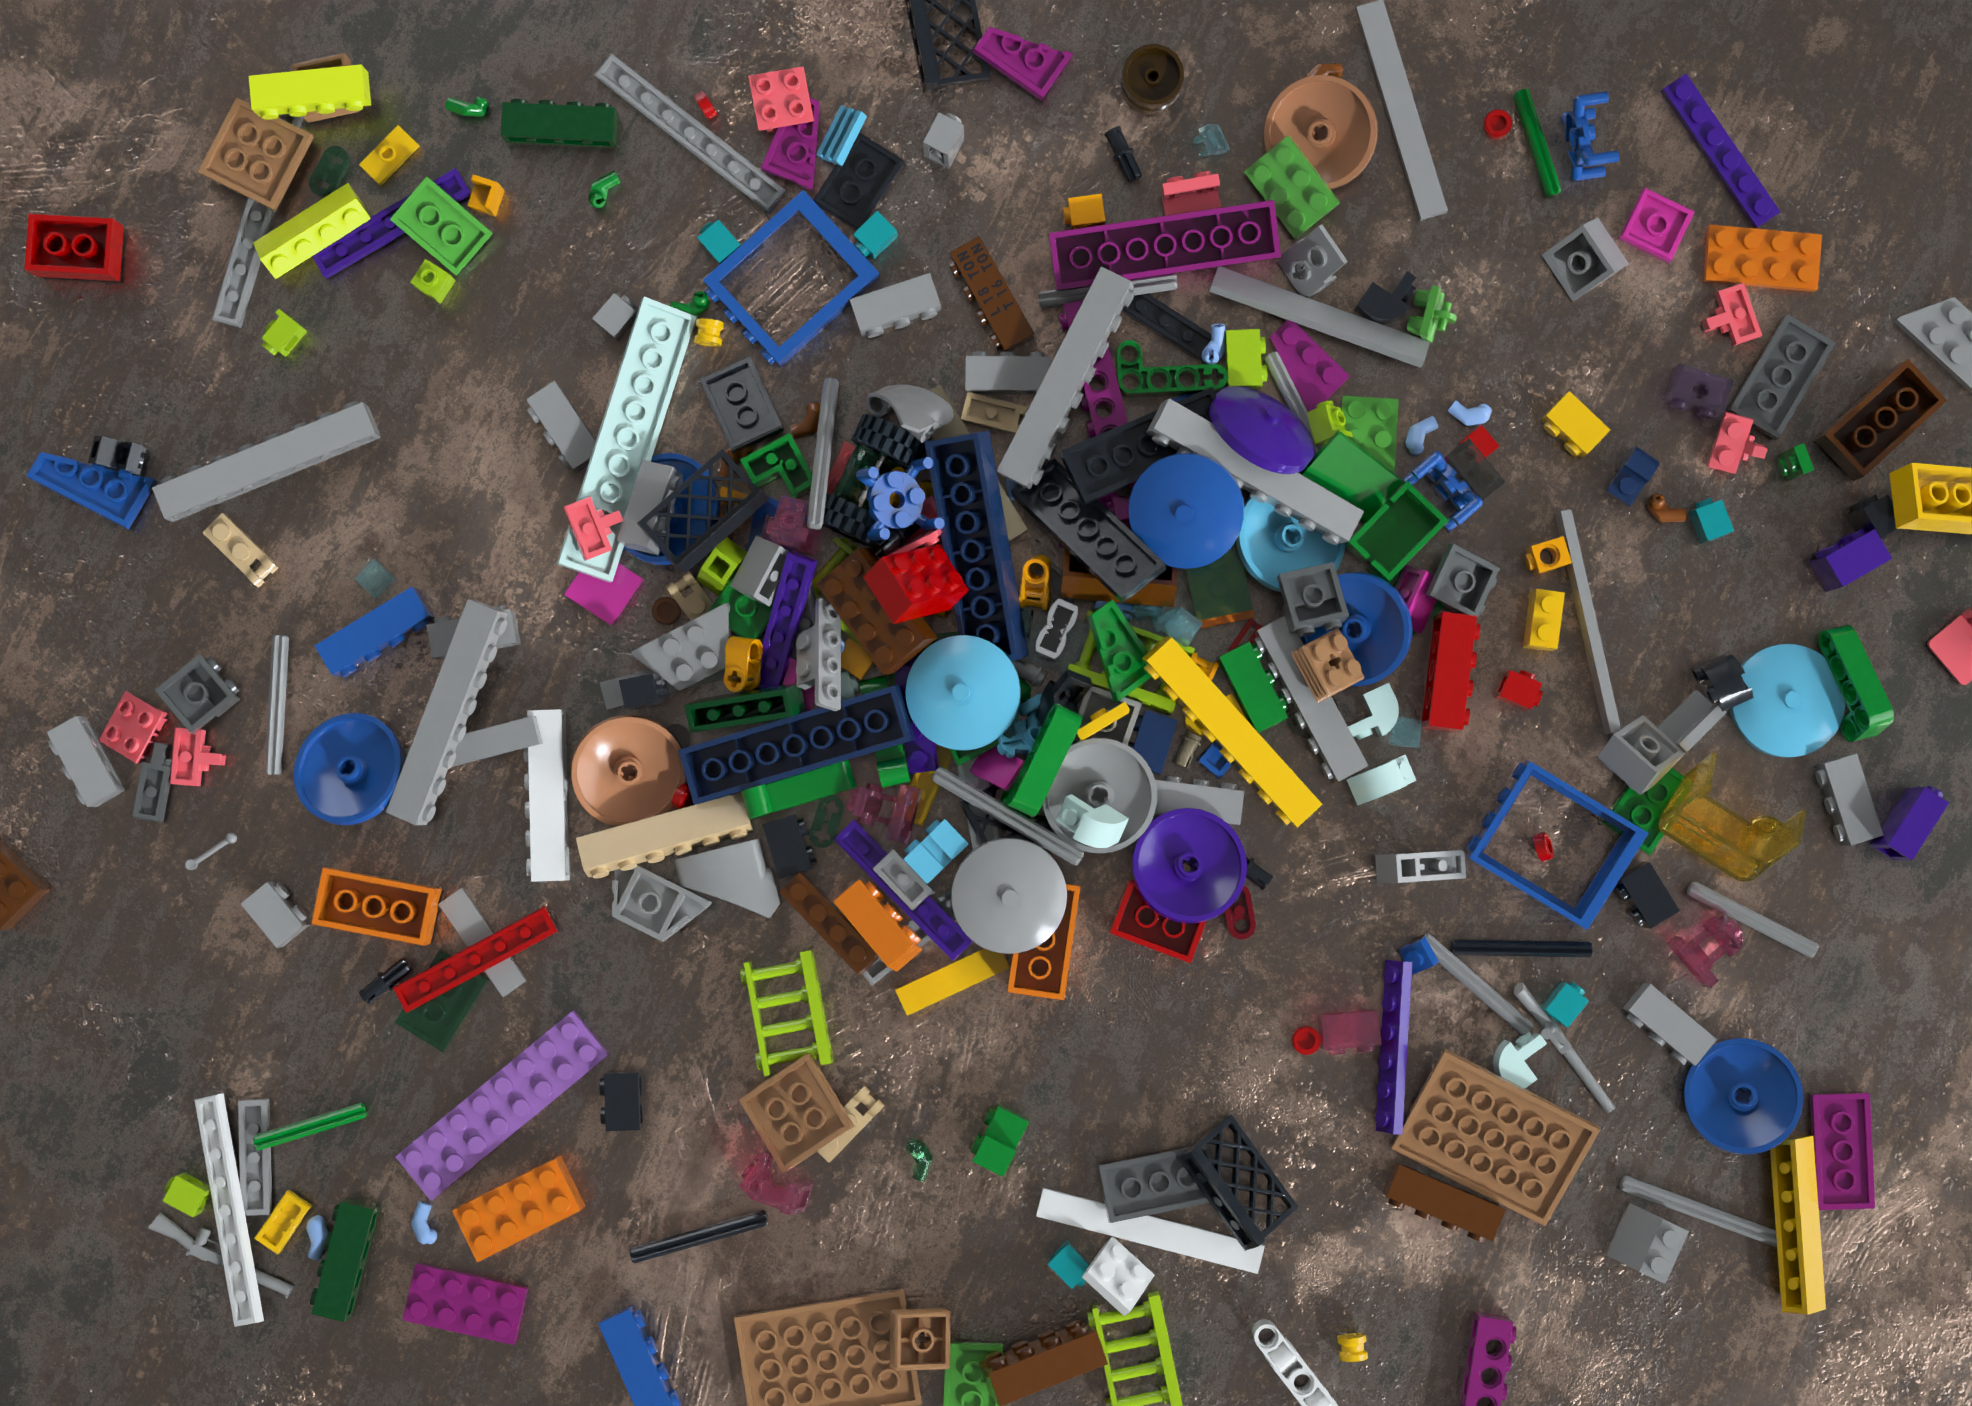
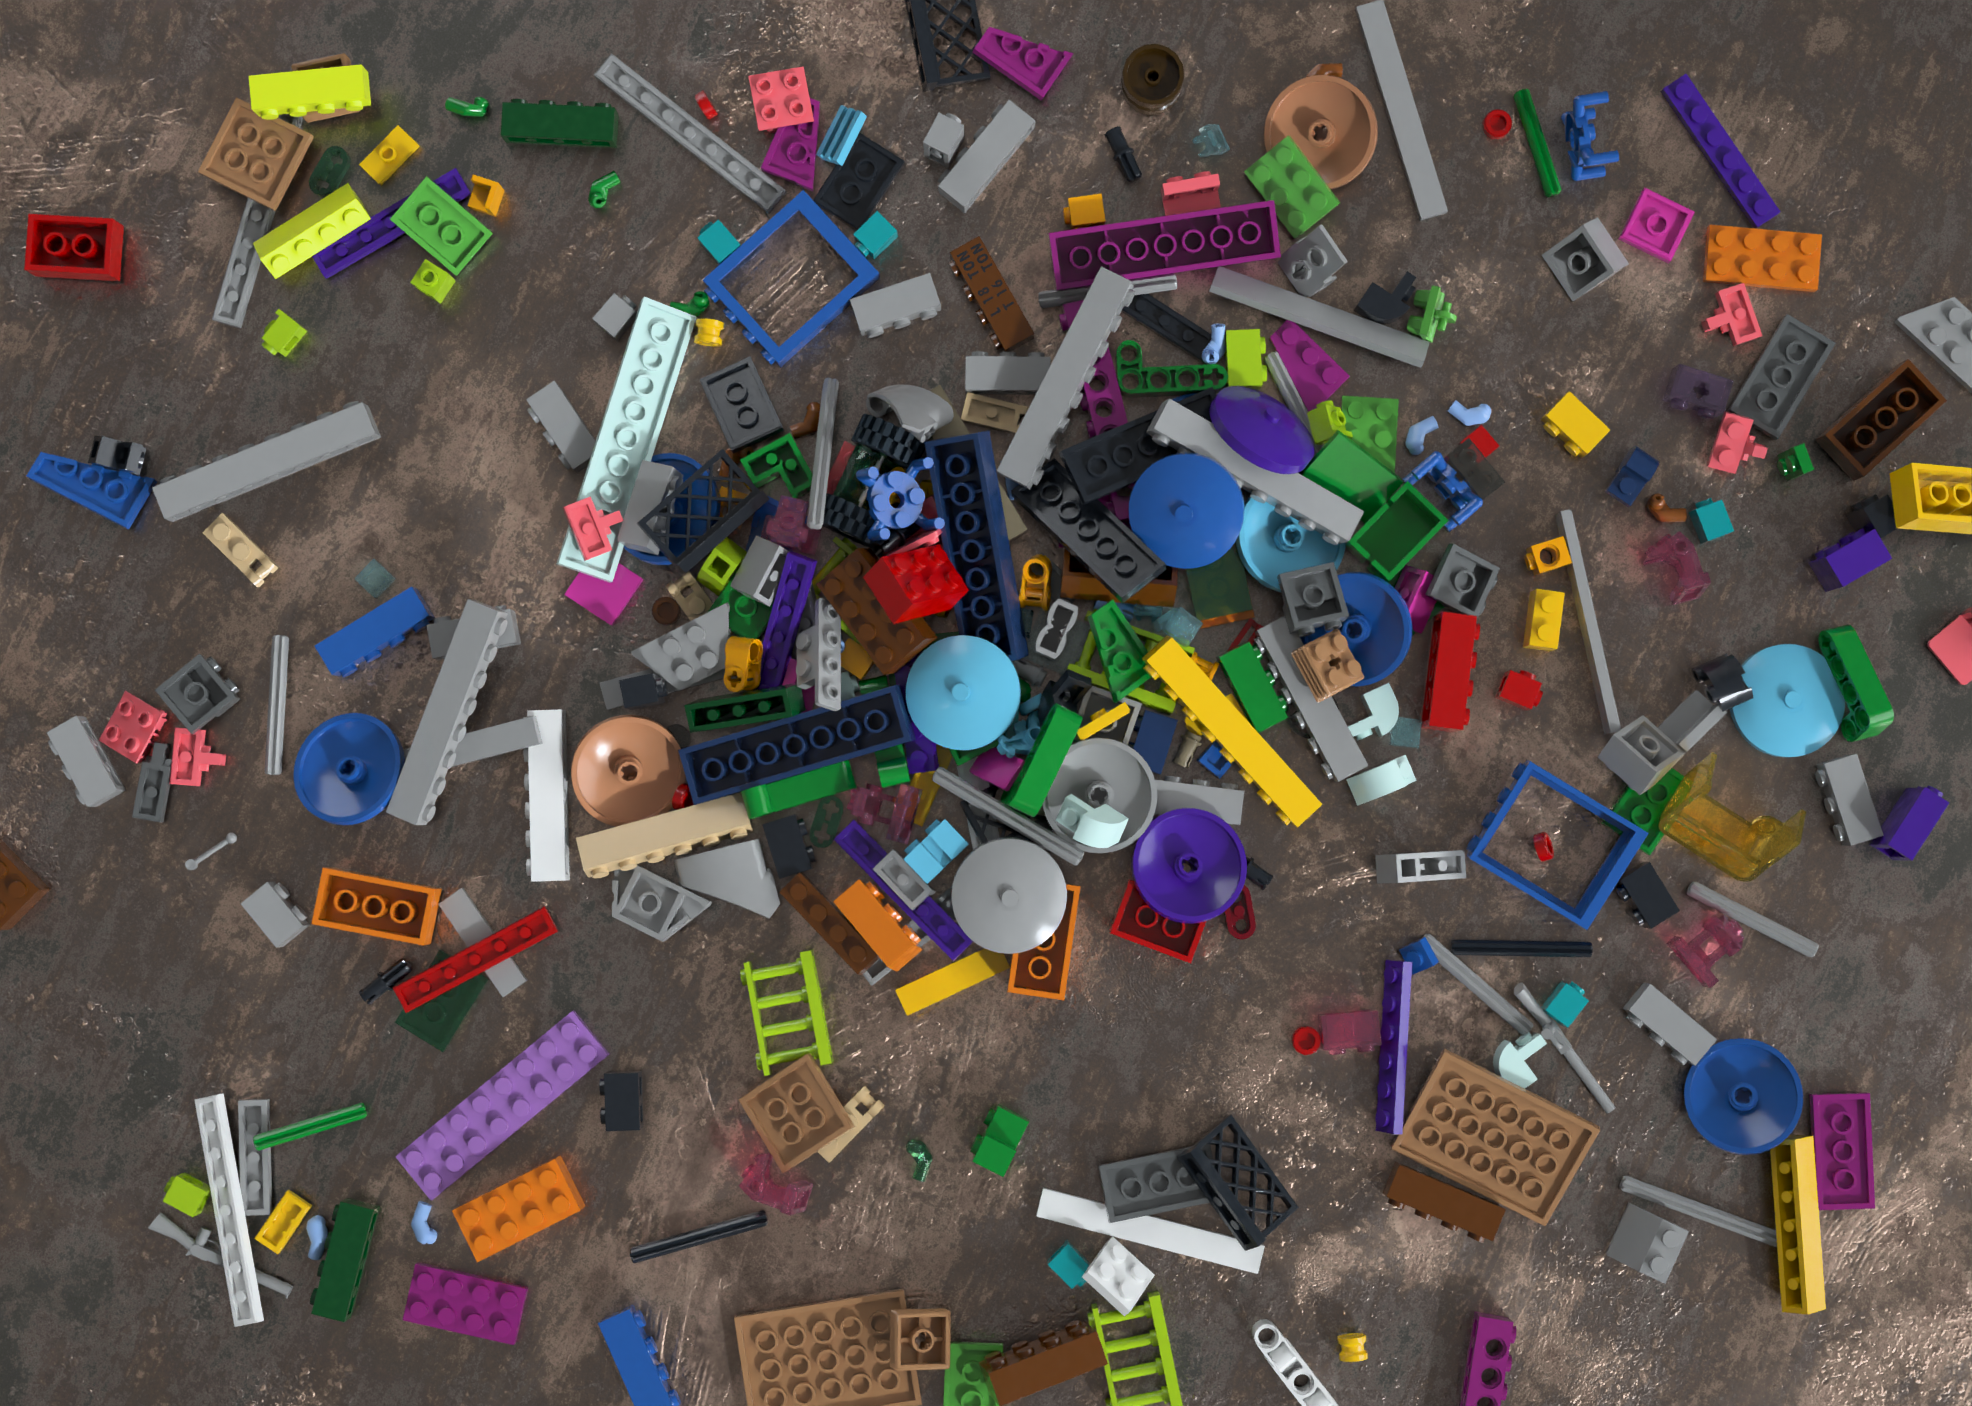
(986, 156): none -> light grey brick
(1691, 579): none -> clear pink tile

